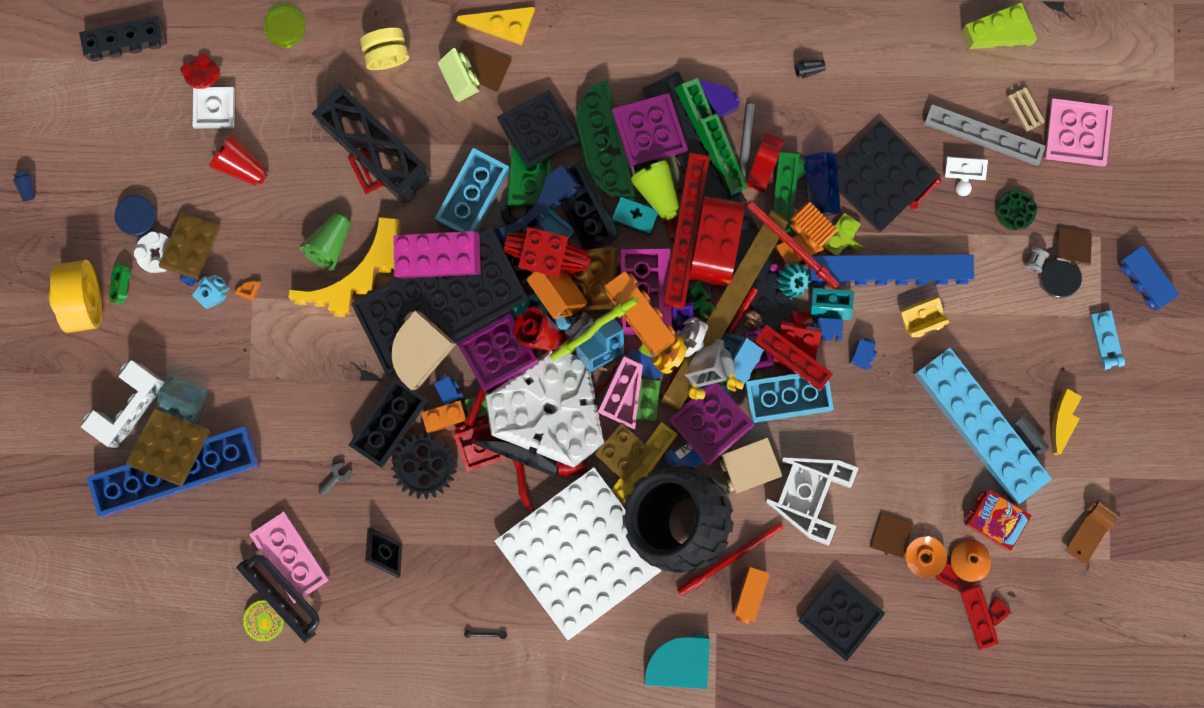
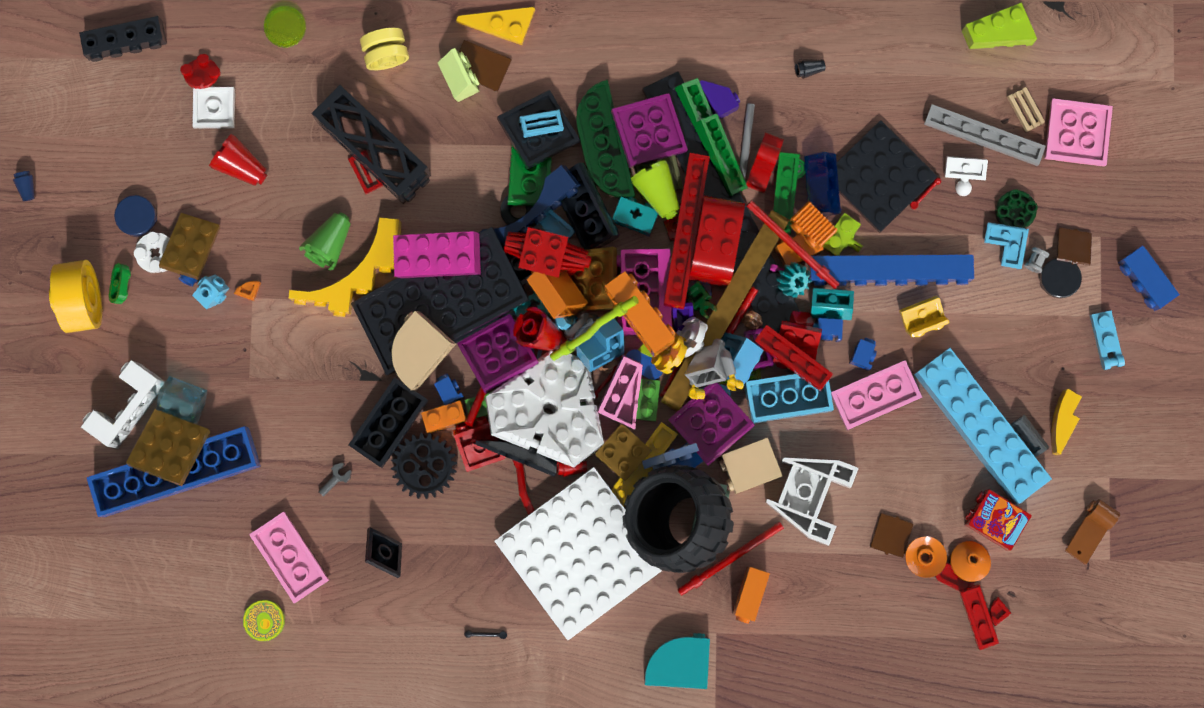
(275, 600): black piece -> none
(472, 193): medium azure brick -> none
(528, 133): none -> medium azure tile
(669, 457): none -> medium blue plate
(841, 617): black plate -> none
(876, 395): none -> bright pink plate
(1014, 242): none -> medium azure tile

